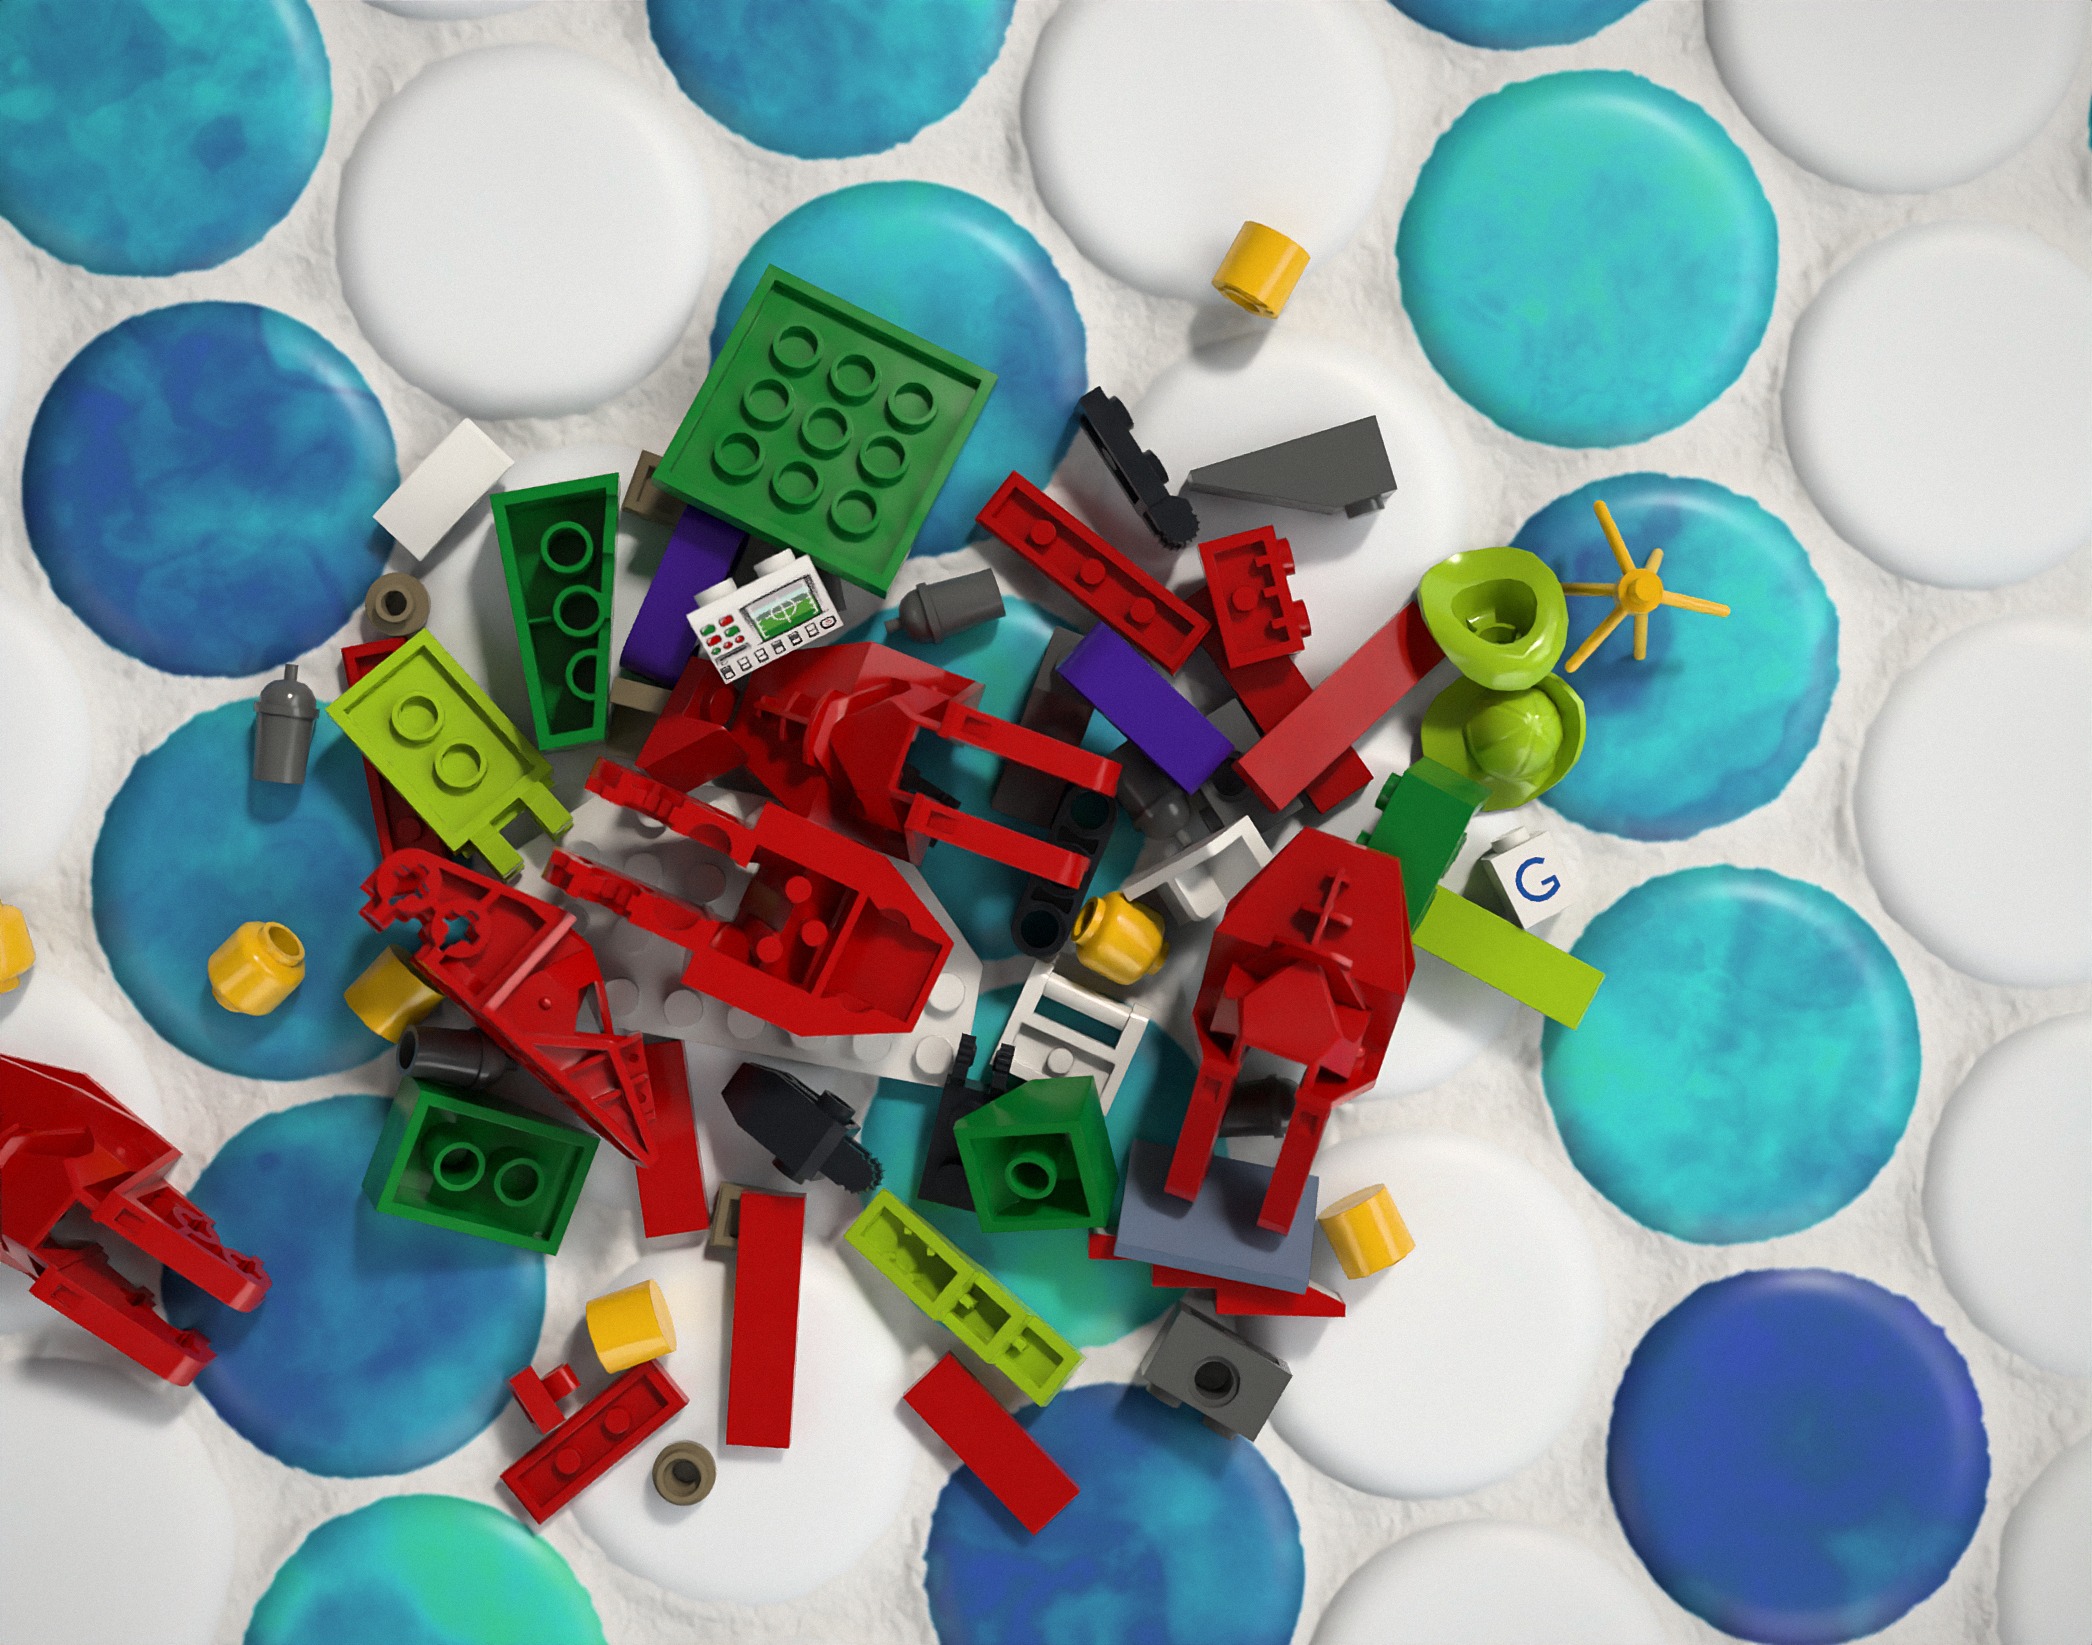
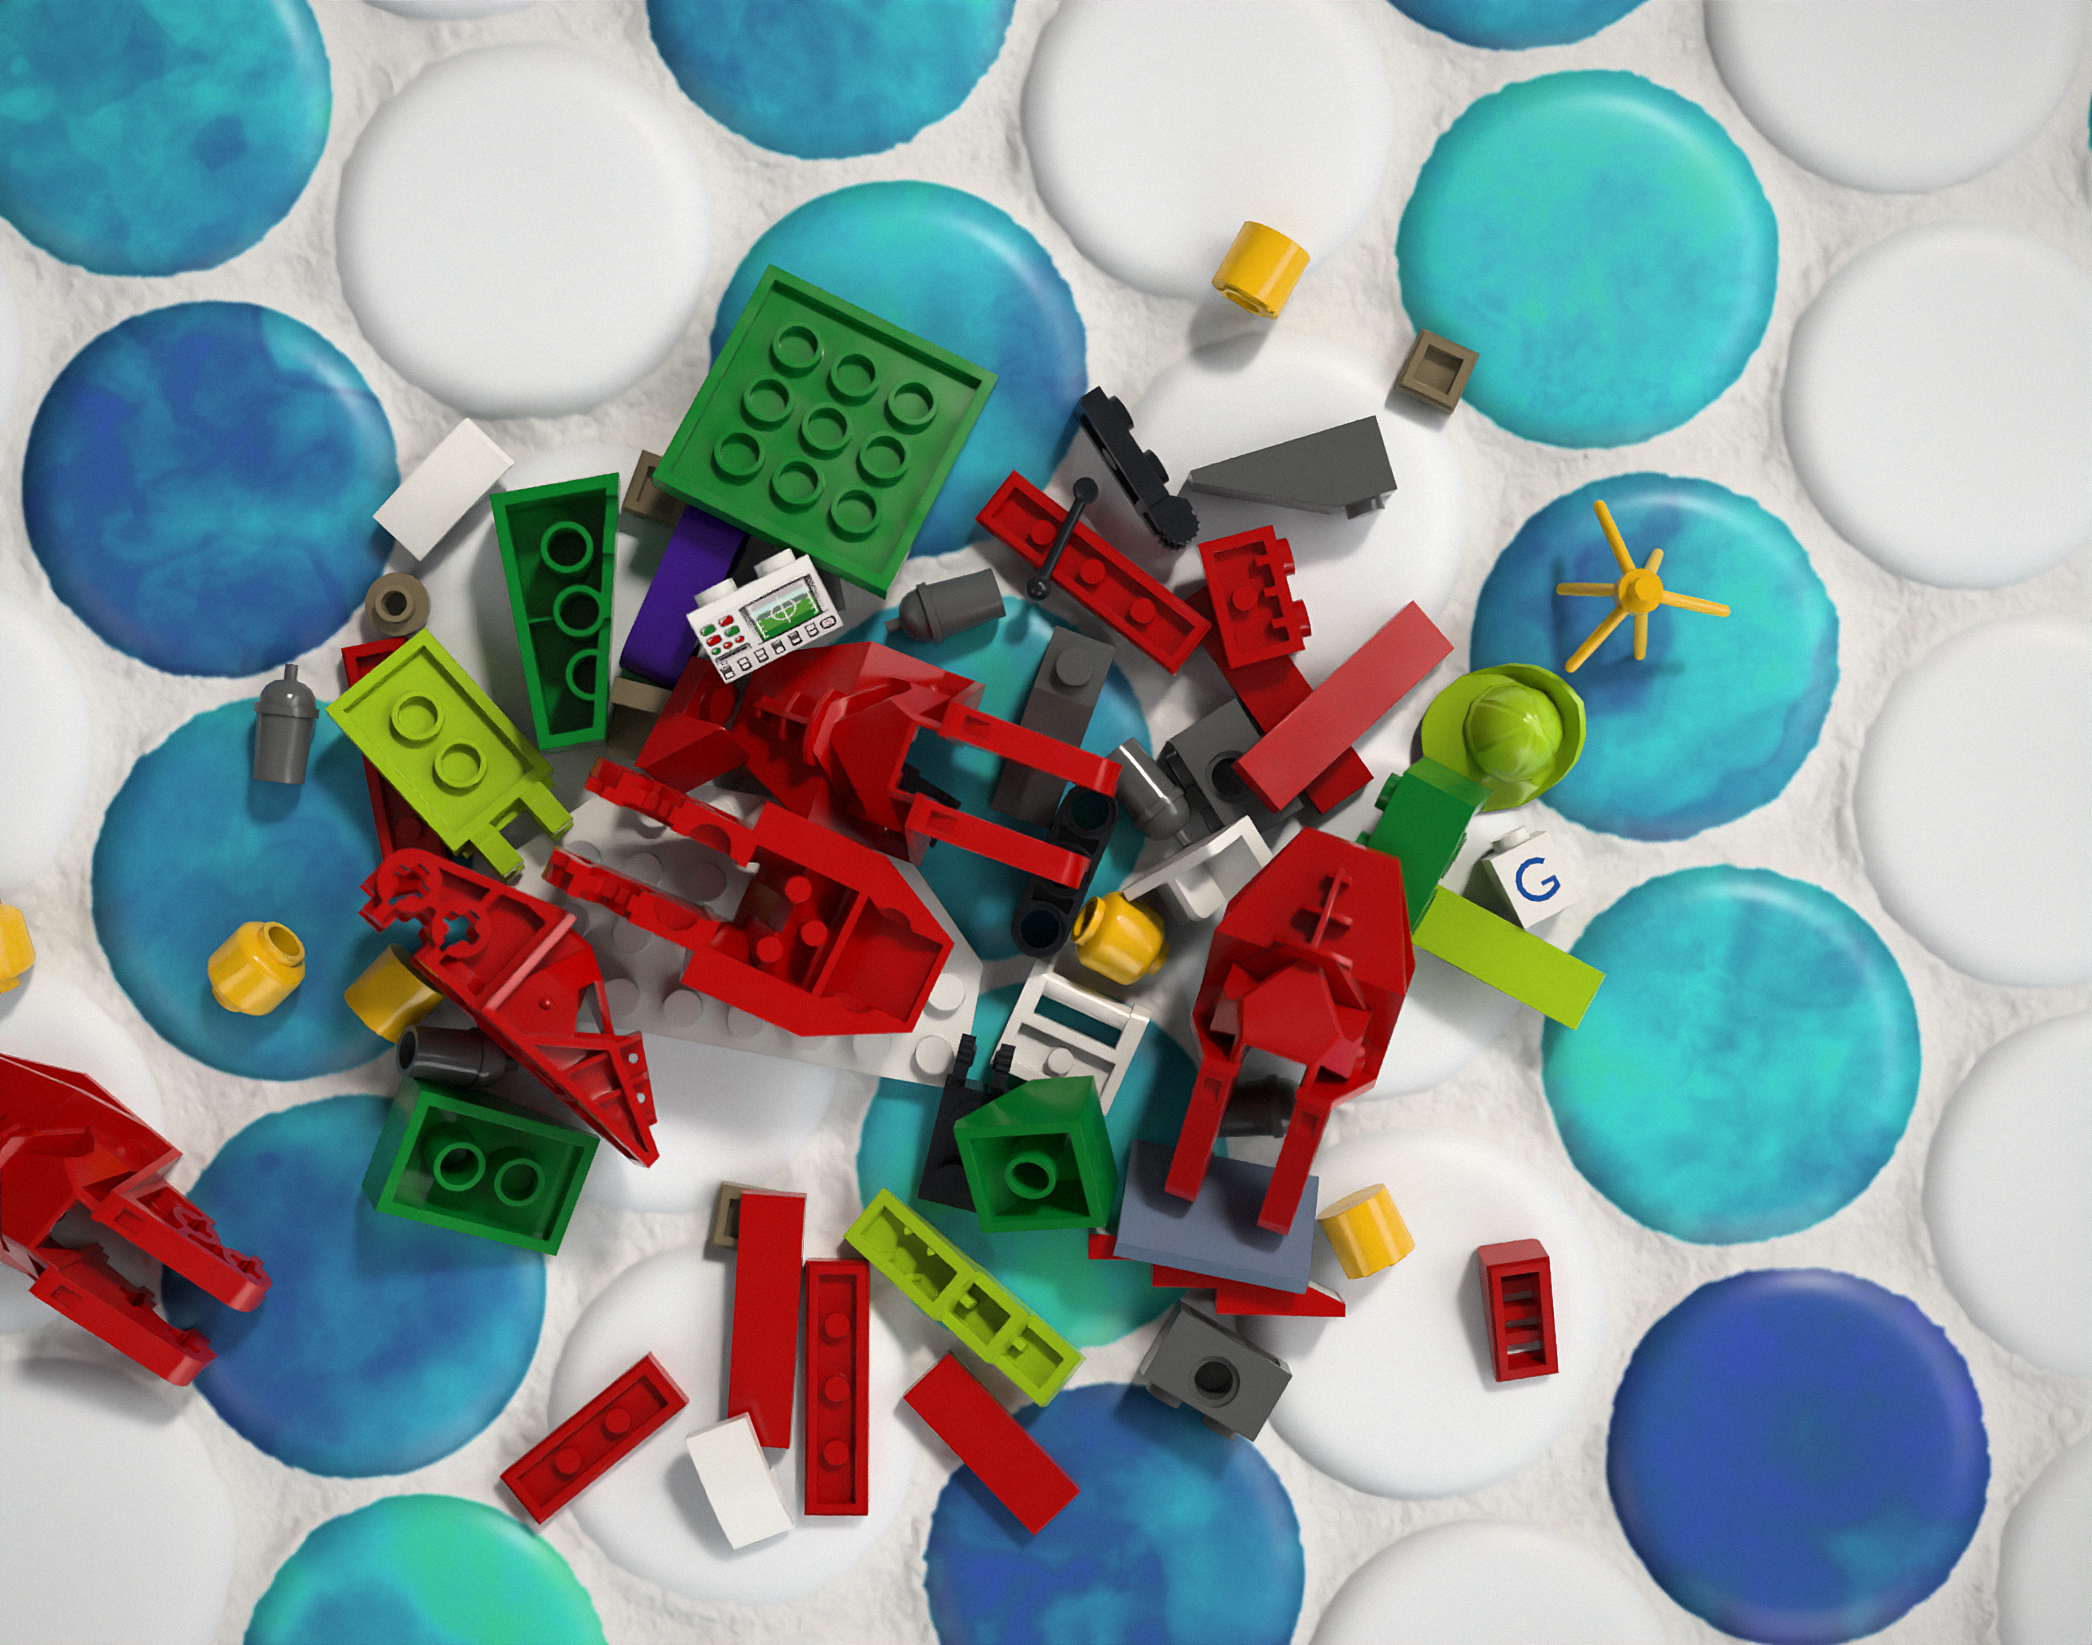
(538, 1396): red tile -> none
(630, 1326): yellow piece -> none
(674, 1186): red tile -> none
(678, 1491): dark tan plate -> none
(739, 1481): none -> white slope
(803, 1129): black hinge -> none
(837, 1387): none -> red tile
(1085, 492): none -> black hinge
(1145, 708): dark purple beam -> none
(1436, 371): none -> dark tan tile
(1496, 615): lime hat -> none
(1510, 1270): none -> red slope

